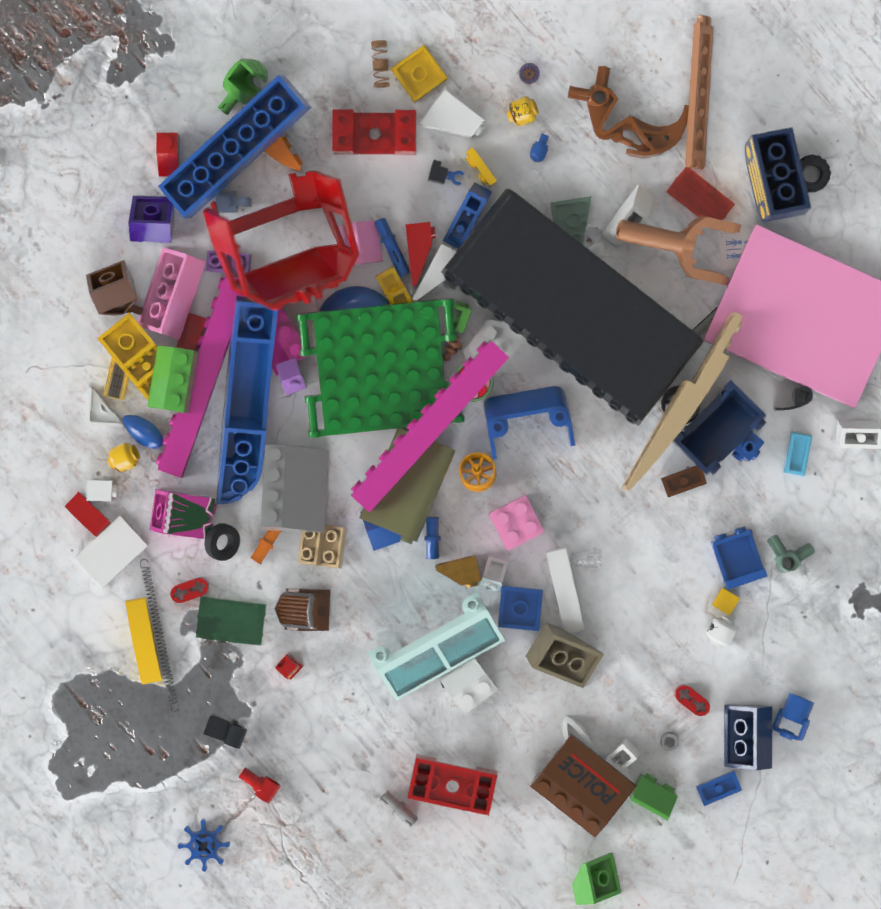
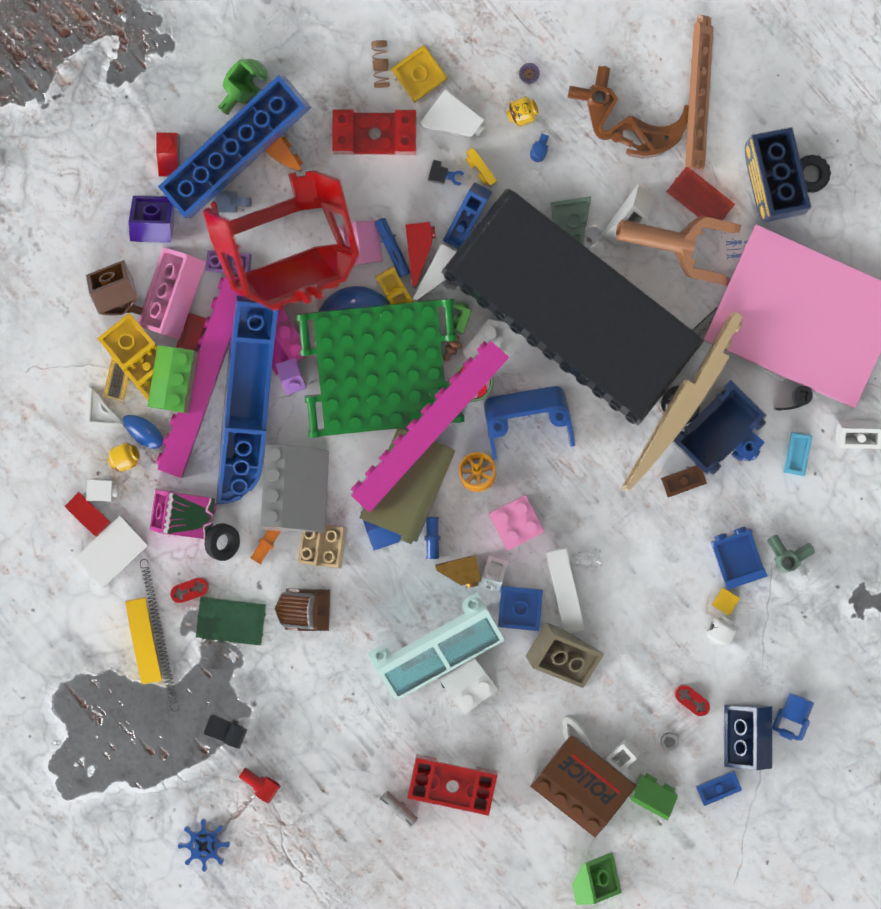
(288, 666): red leg -> none

